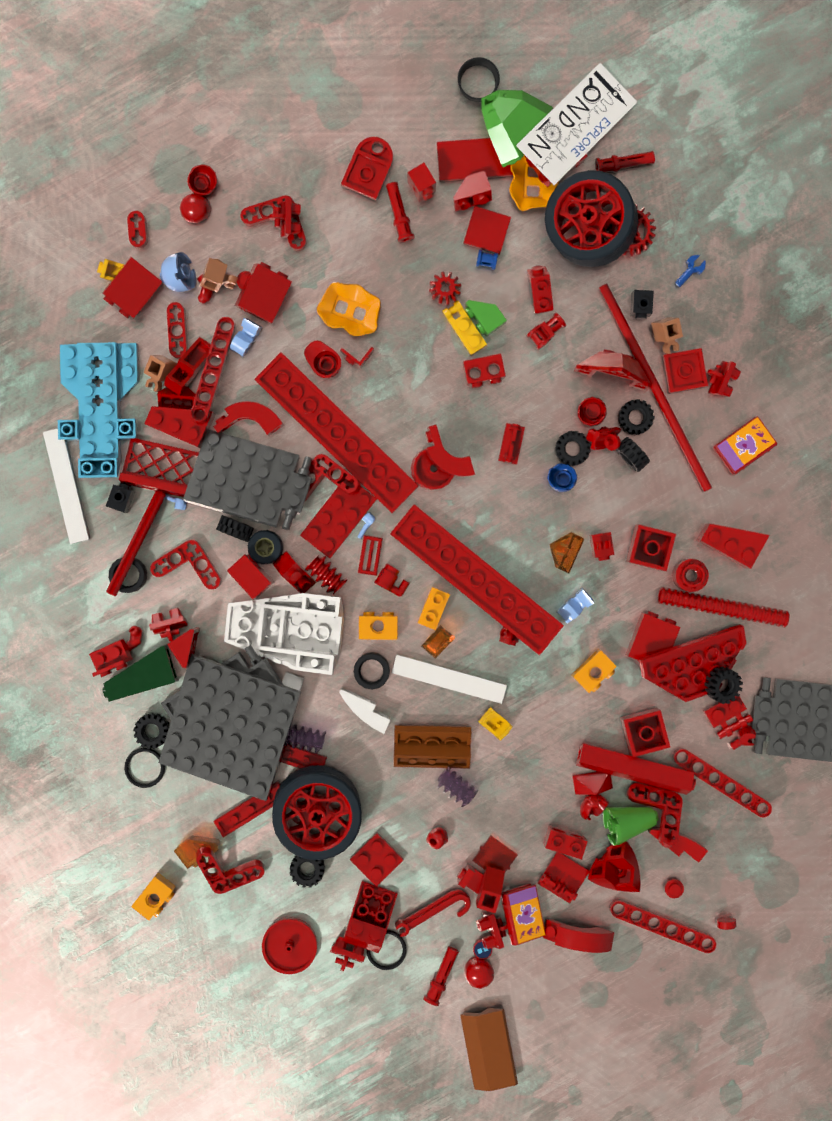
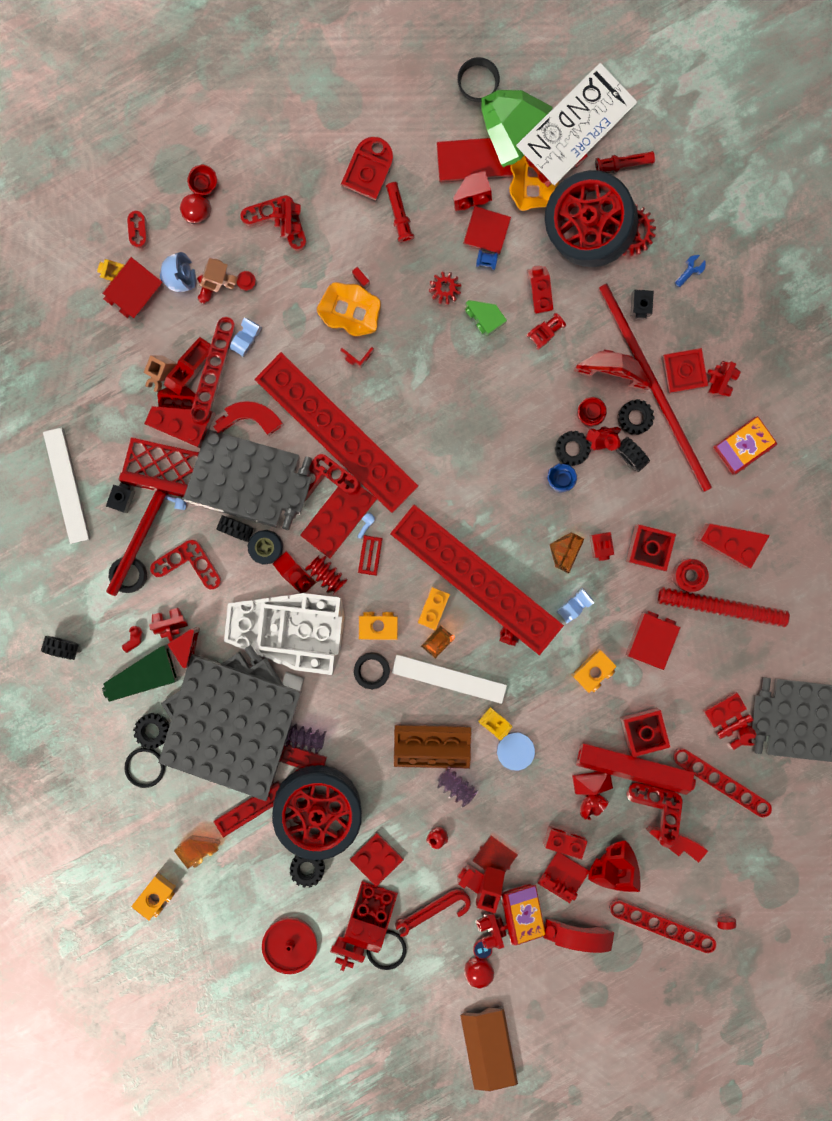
(59, 647): none -> black tyre
(100, 426): medium azure piece -> none
(110, 657): red bracket -> none
(181, 316): red beam -> none
(221, 876): red beam -> none
(250, 576): red piece -> none
(263, 292): red brick -> none
(322, 359): red piece -> none
(361, 276): none -> red tile
(365, 710): white slope -> none
(388, 577): red piece -> none
(421, 182): red brick -> none
(424, 476): red wheel -> none
(438, 984): red pin -> none
(443, 460): red arch -> none
(464, 328): yellow plate -> none
(482, 364): red brick -> none
(511, 443): red hinge -> none
(515, 751): none -> light blue tile
(628, 822): bright green cone -> none
(667, 331): nougat brick -> none
(674, 888): red plate -> none
(685, 667): red plate -> none
(731, 689): black tyre -> none

